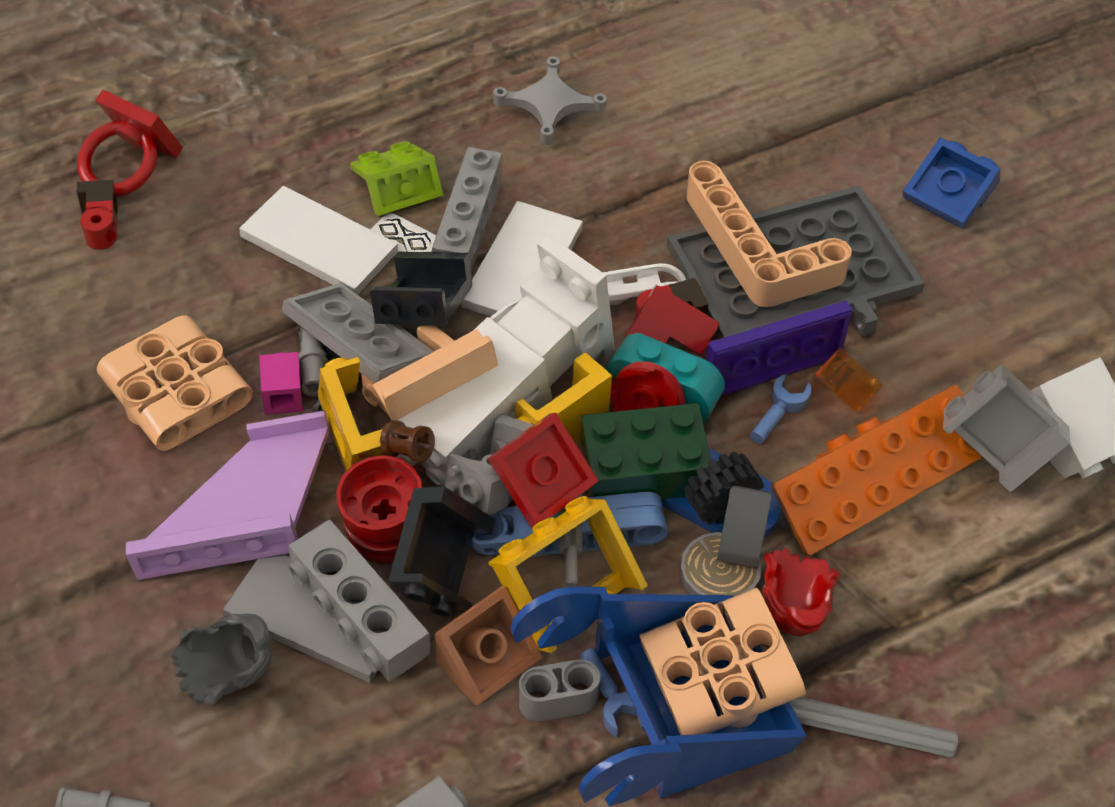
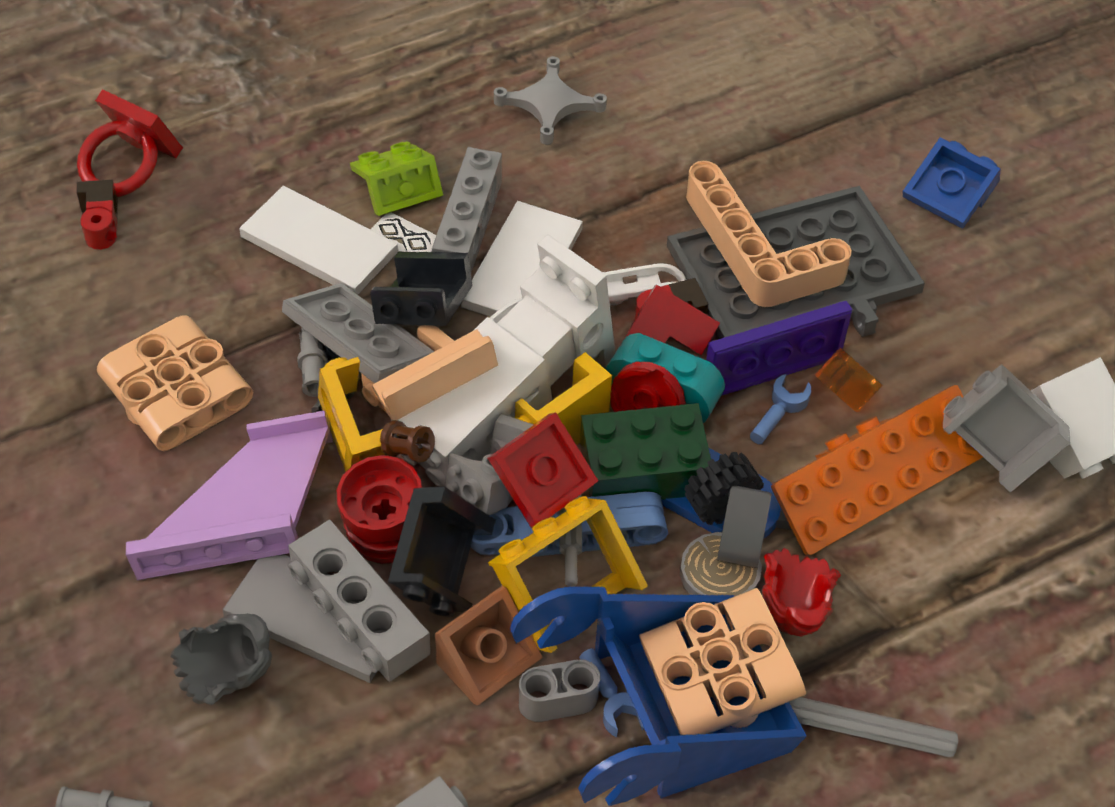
(281, 383): dark pink brick -> none

